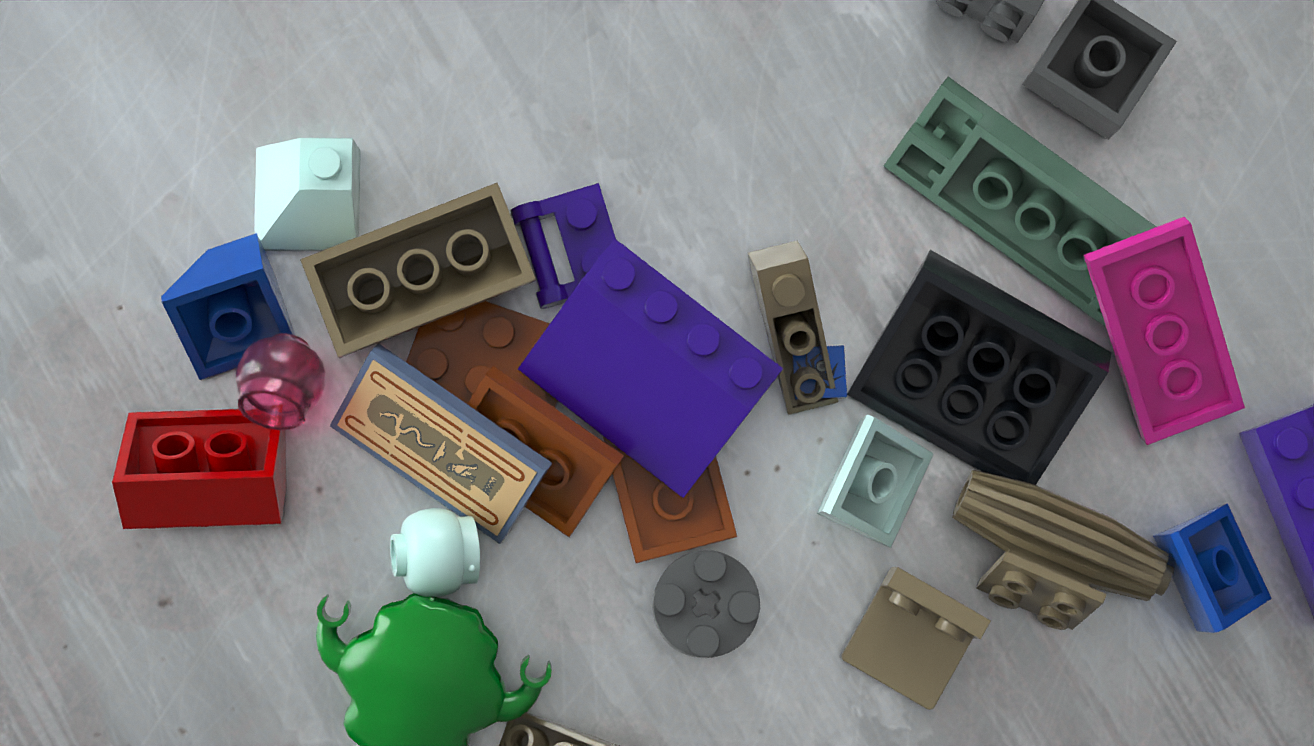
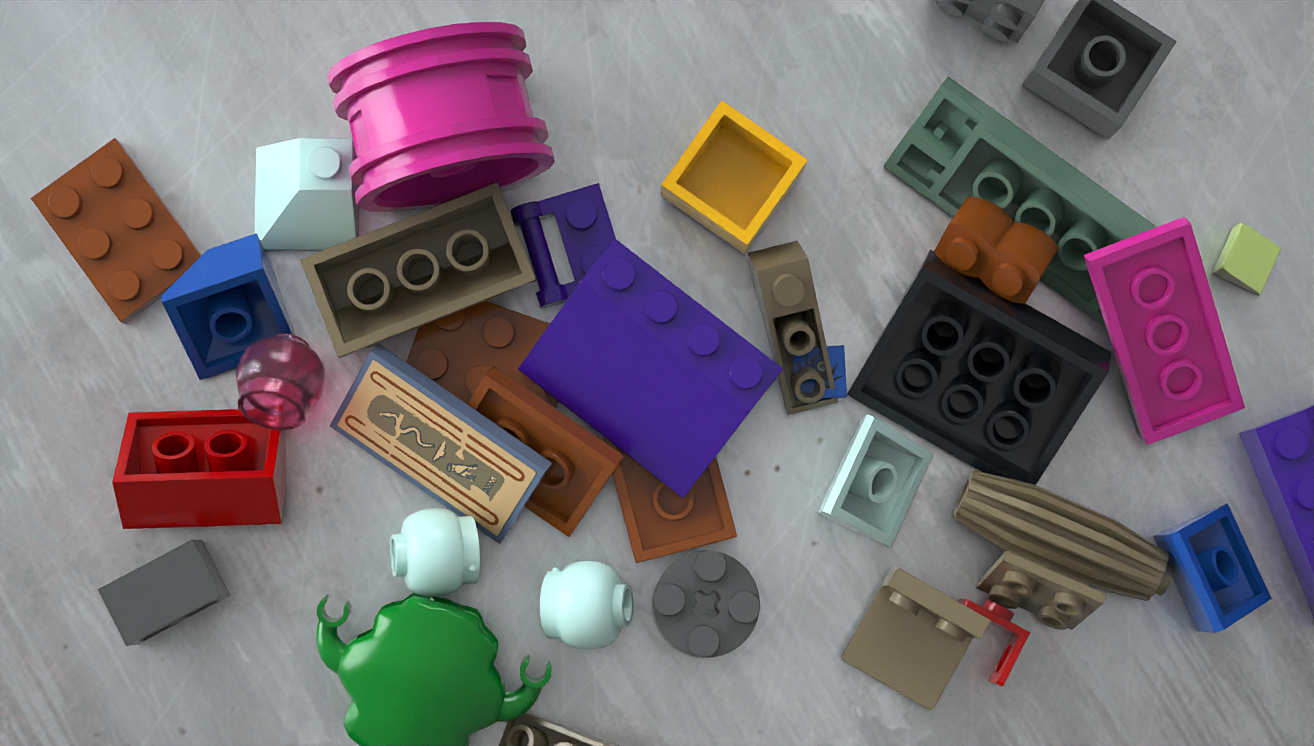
(118, 230): none -> dark orange plate
(164, 592): none -> dark grey panel
(439, 115): none -> dark pink wheel
(585, 605): none -> light aqua piece
(733, 177): none -> yellow piece
(1000, 252): none -> dark orange brick
(1002, 619): none -> red bracket
(1247, 258): none -> yellowish green slope

